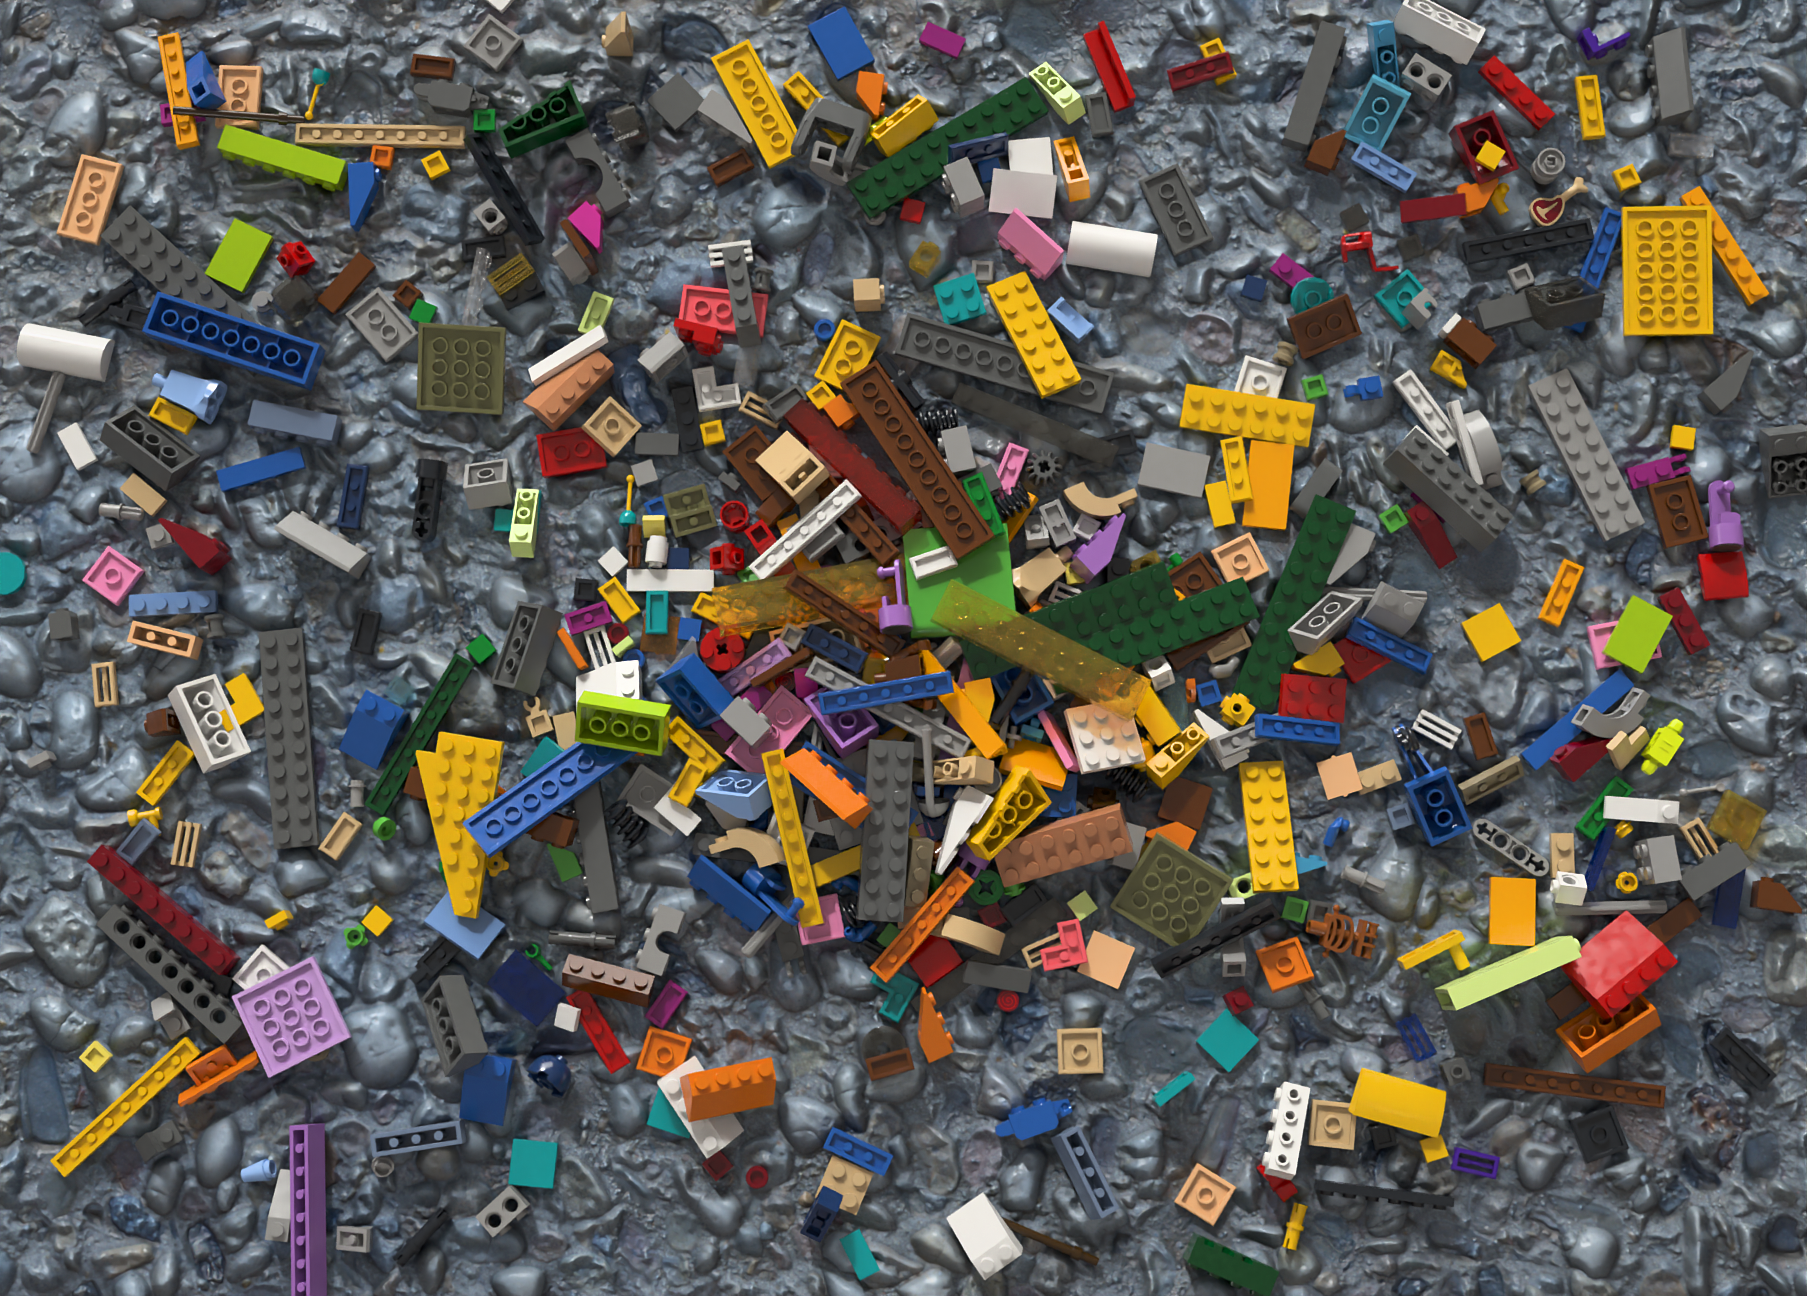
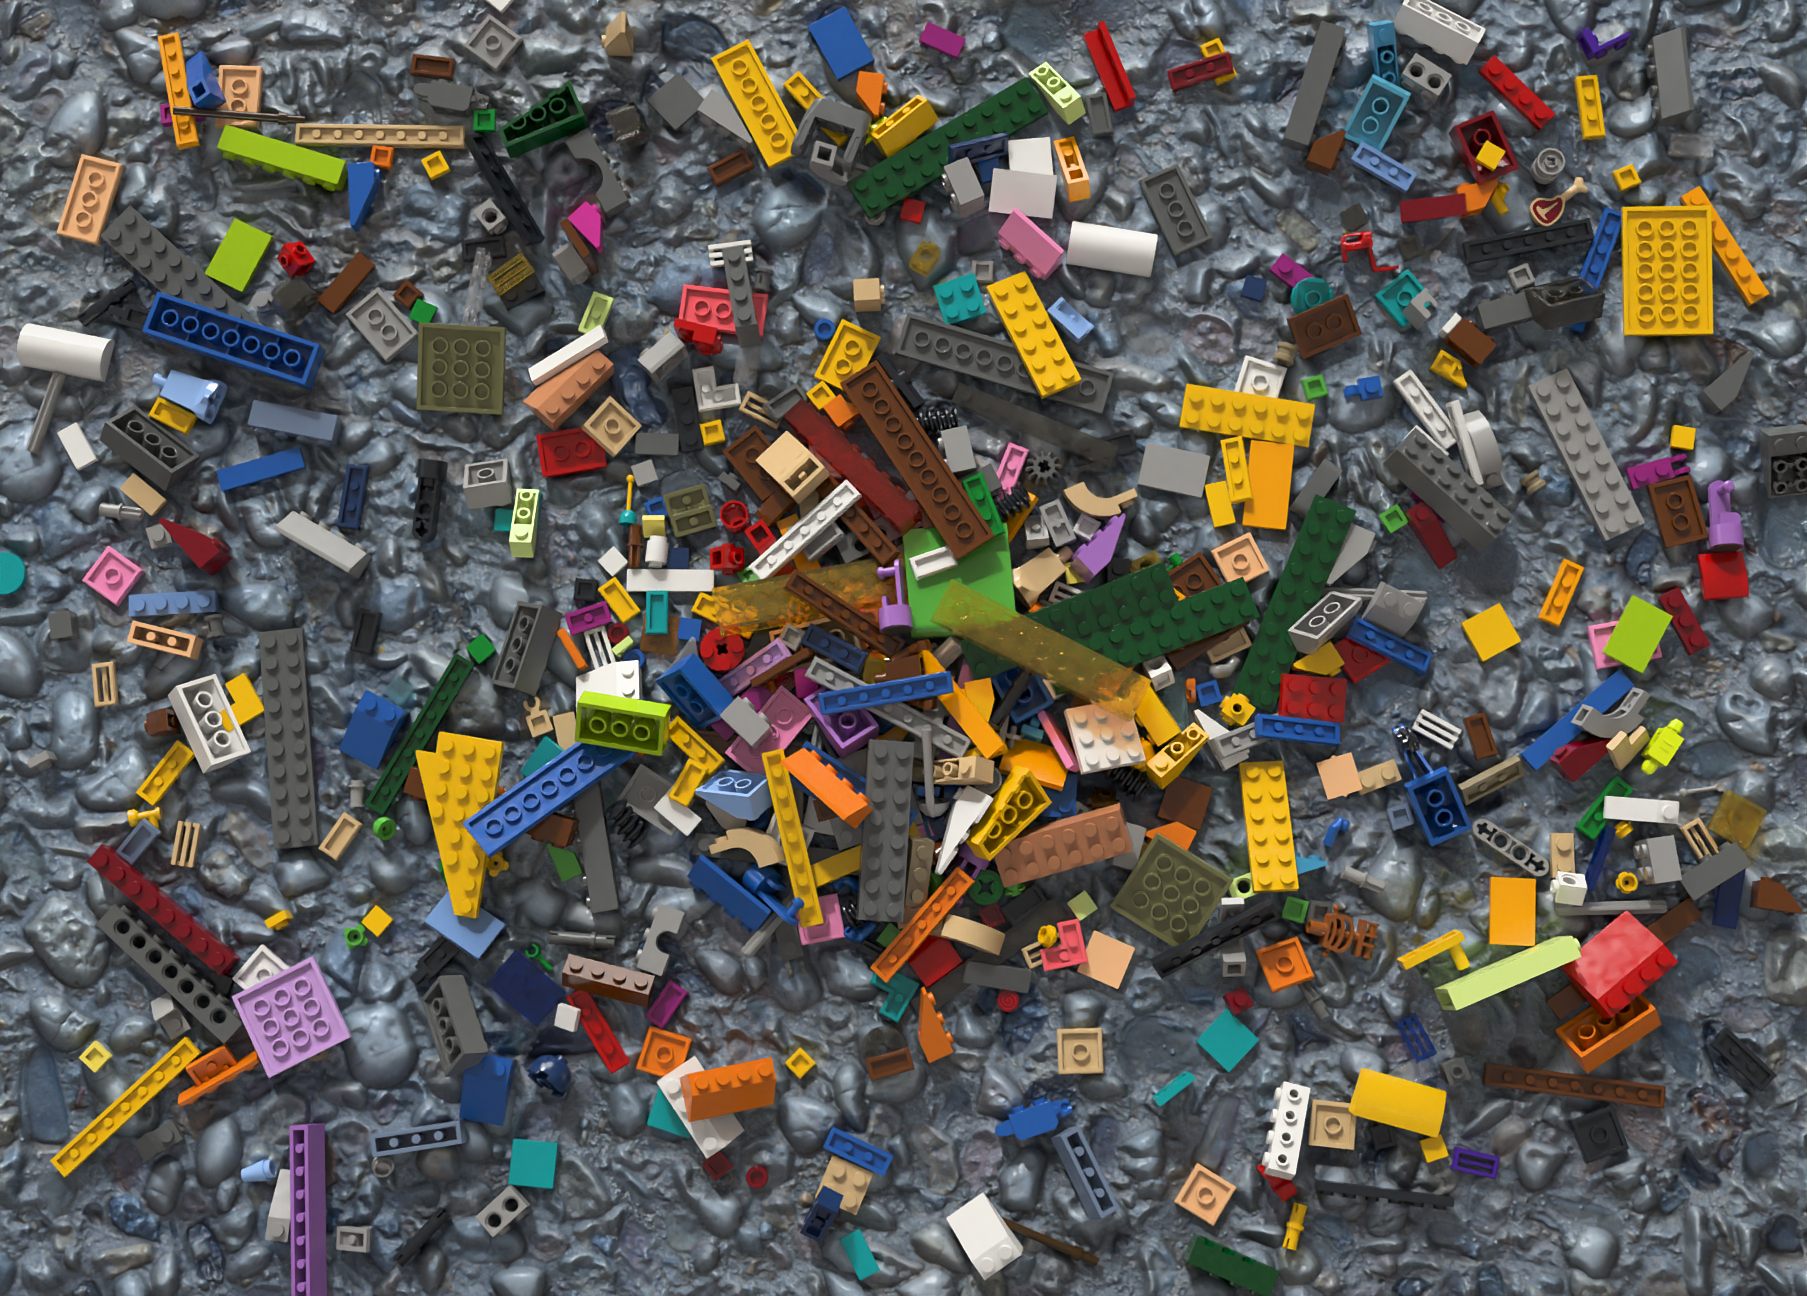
(320, 78): hinge -> none
(800, 1063): none -> yellow tile
(1047, 935): none -> yellow plate

